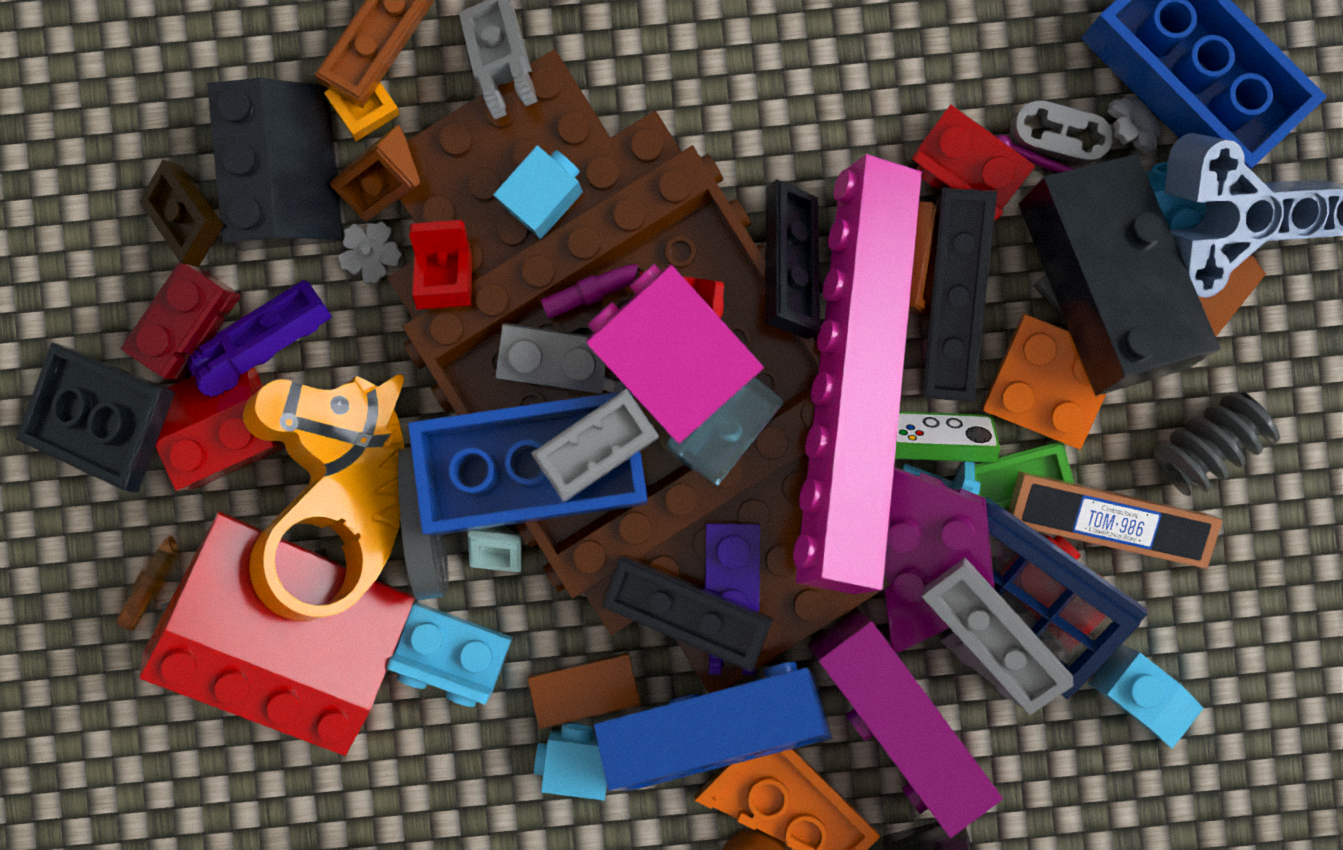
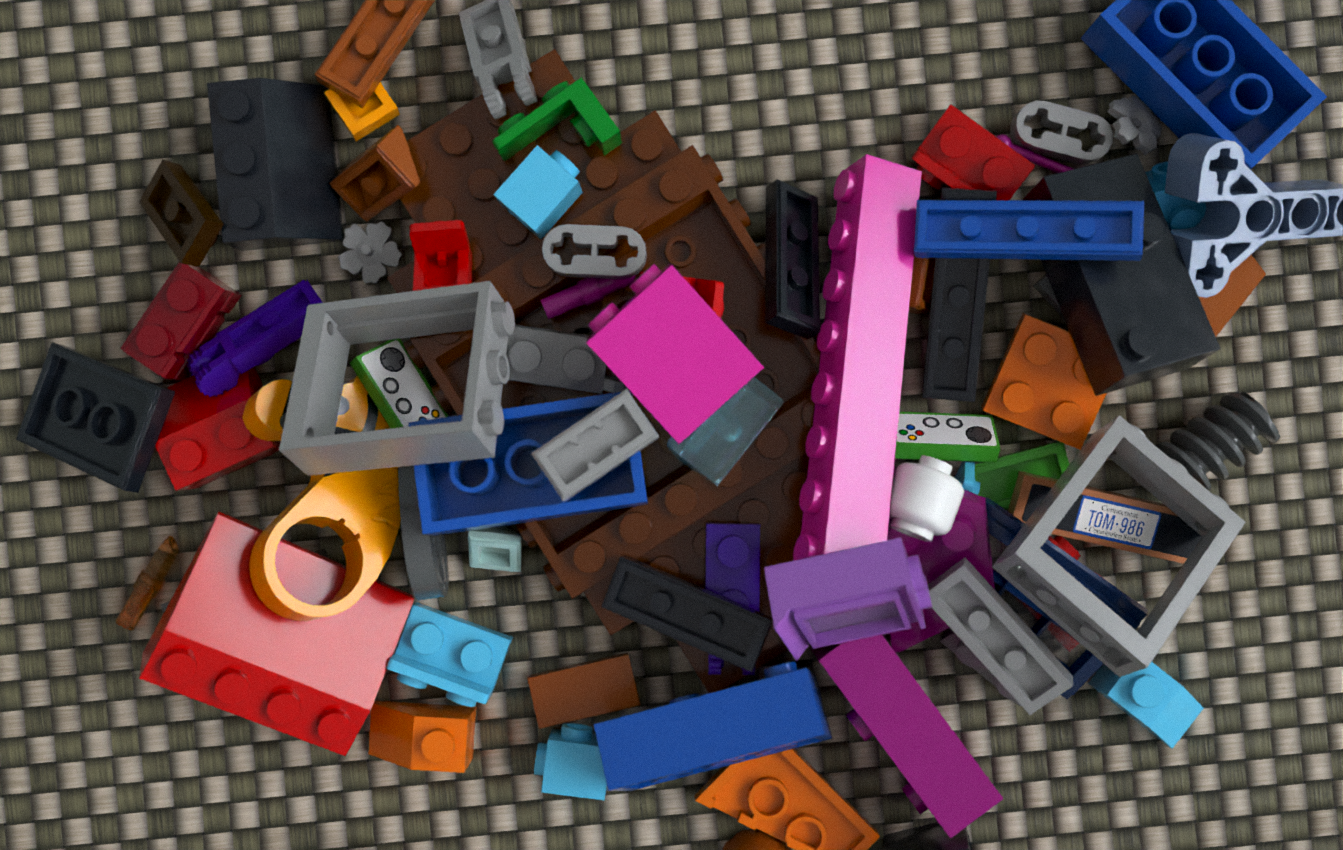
(322, 363): none -> light grey window
(396, 385): none -> tile
(423, 735): none -> orange slope
(561, 101): none -> green bracket
(596, 238): none -> light grey beam
(847, 595): none -> medium lavender window
(924, 498): none -> white head
(1029, 229): none -> blue tile
(1072, 603): none -> light grey window

